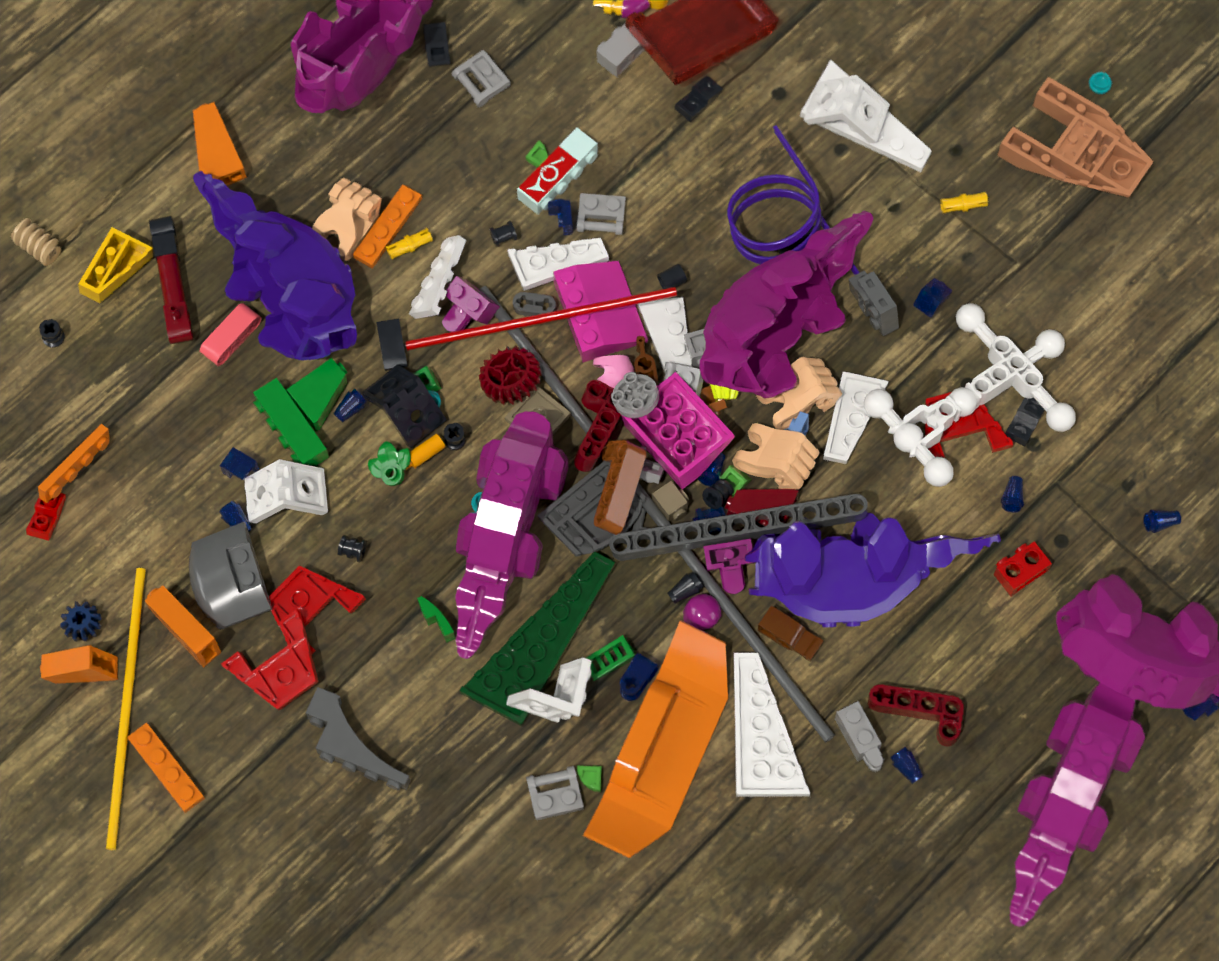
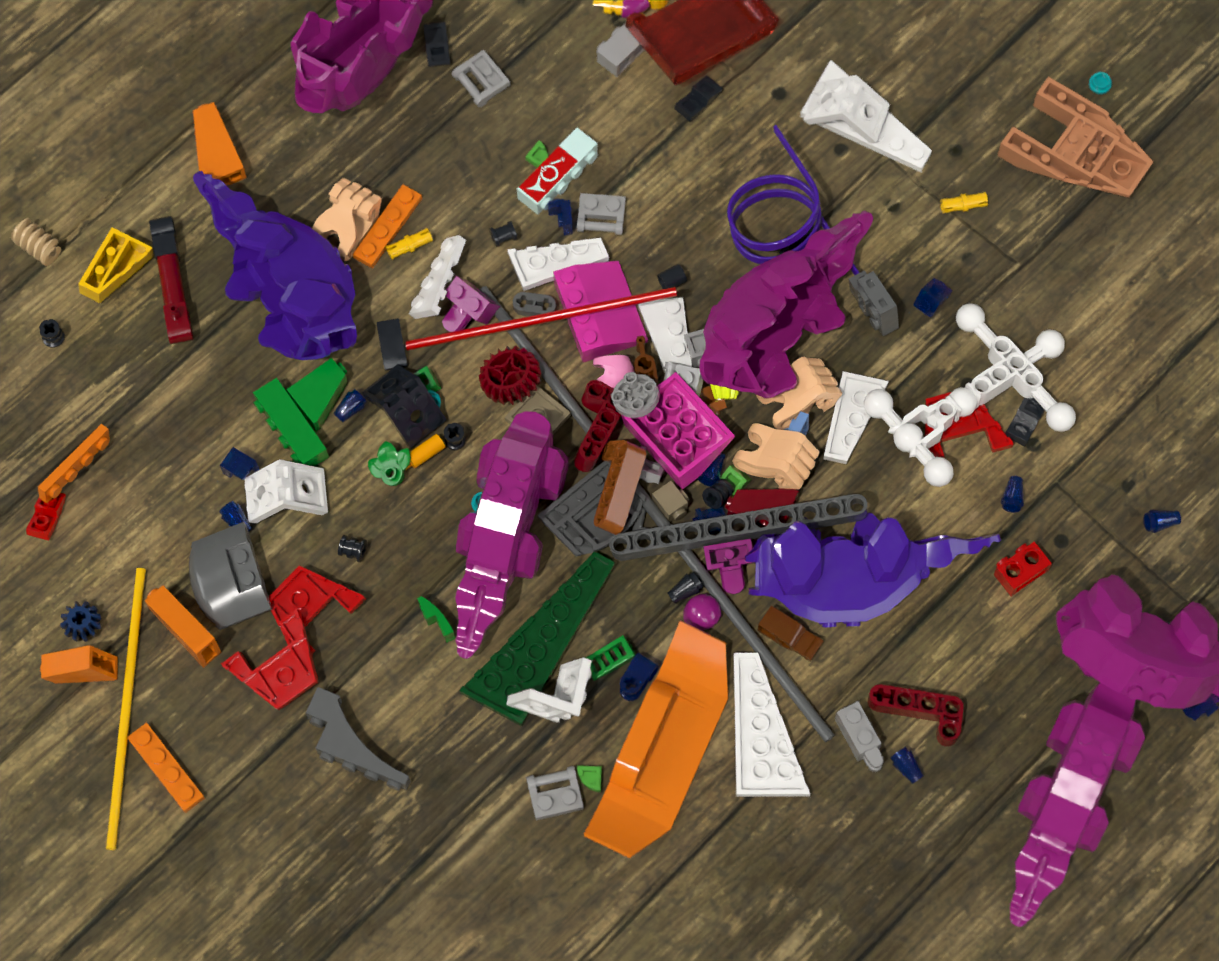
(230, 334): coral beam -> none

